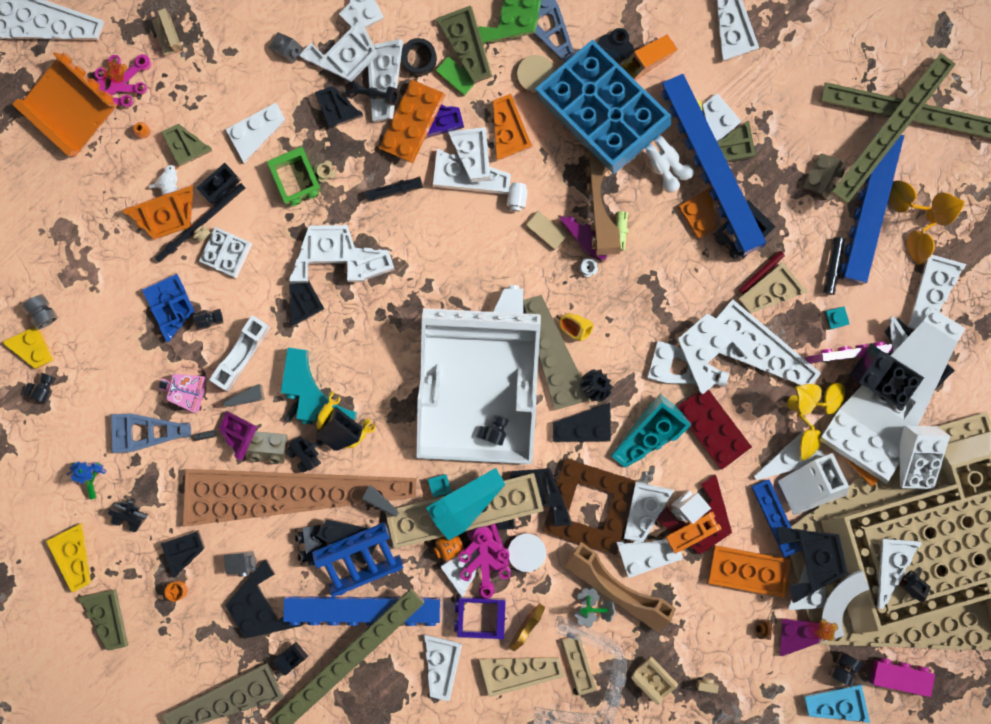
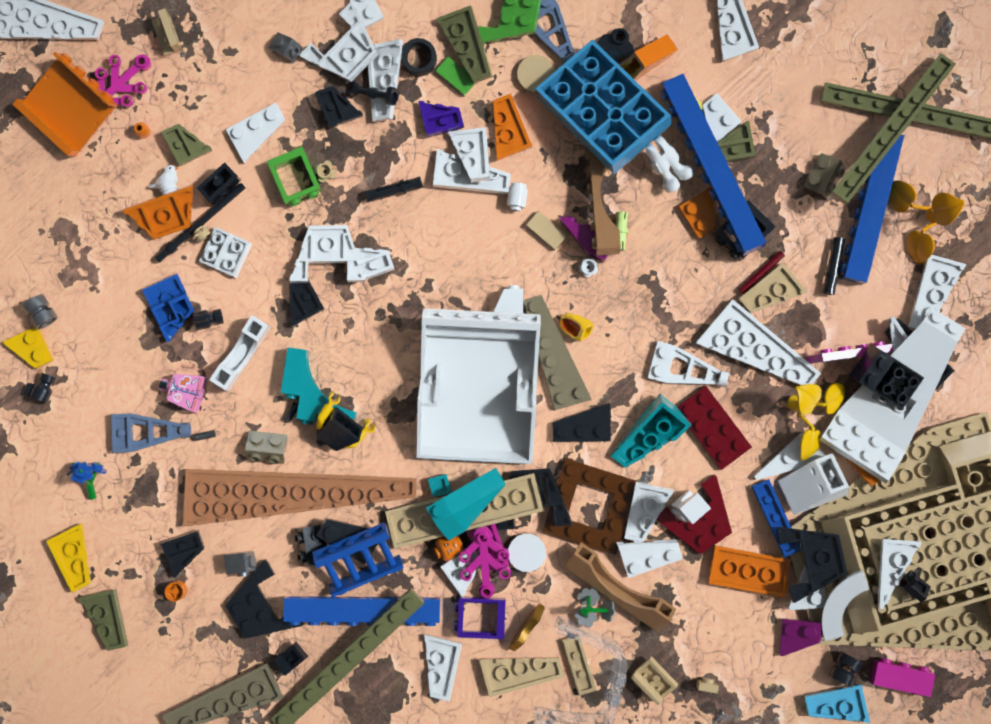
(113, 66): clear orange plate -> none
(129, 512): black hips -> none
(237, 433): magenta wing -> none
(250, 395): dark grey slope -> none
(305, 452): black hips -> none
(375, 498): dark grey slope -> none
(412, 121): orange plate -> none
(495, 433): black piece -> none
(596, 385): black gear -> none
(692, 533): orange plate -> none
(707, 340): white wing -> none
(763, 629): reddish brown plate -> none
(826, 635): clear orange plate -> none
(837, 318): teal plate -> none
(921, 455): white slope -> none

